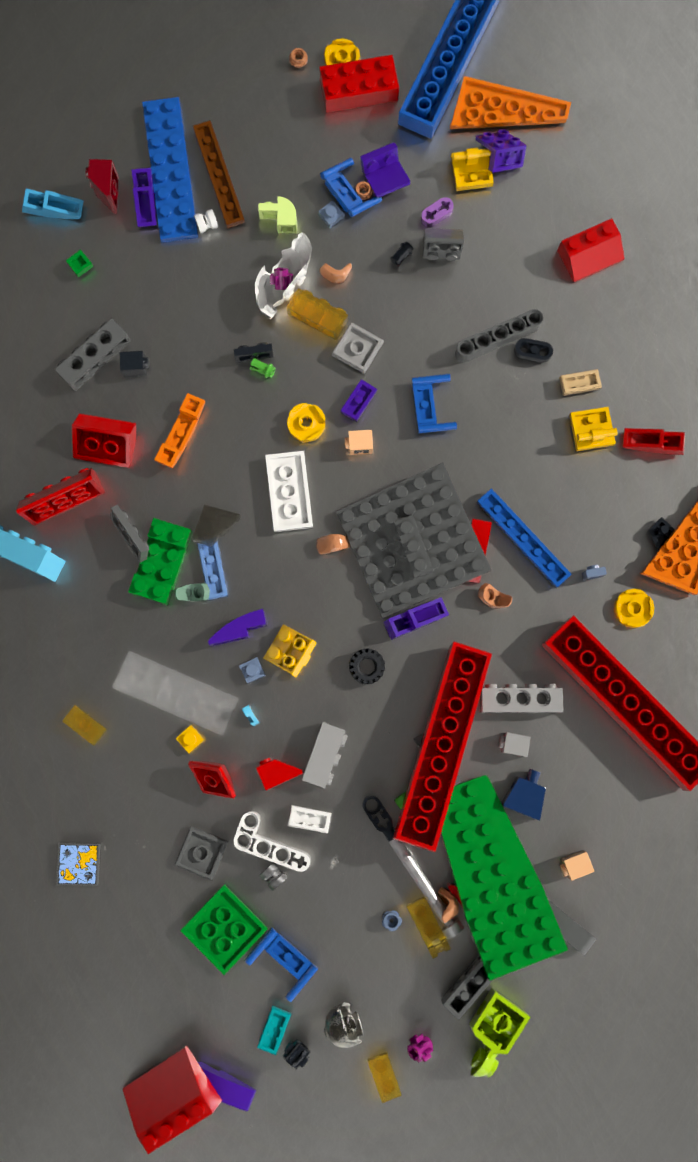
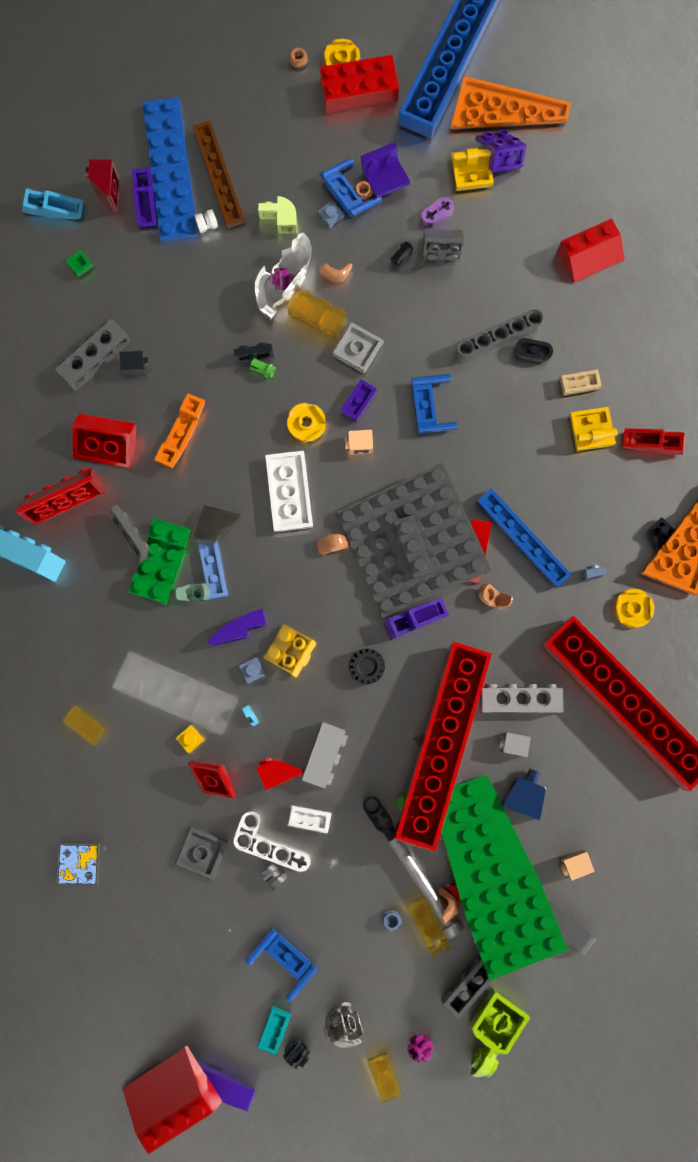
(224, 929): green plate -> none

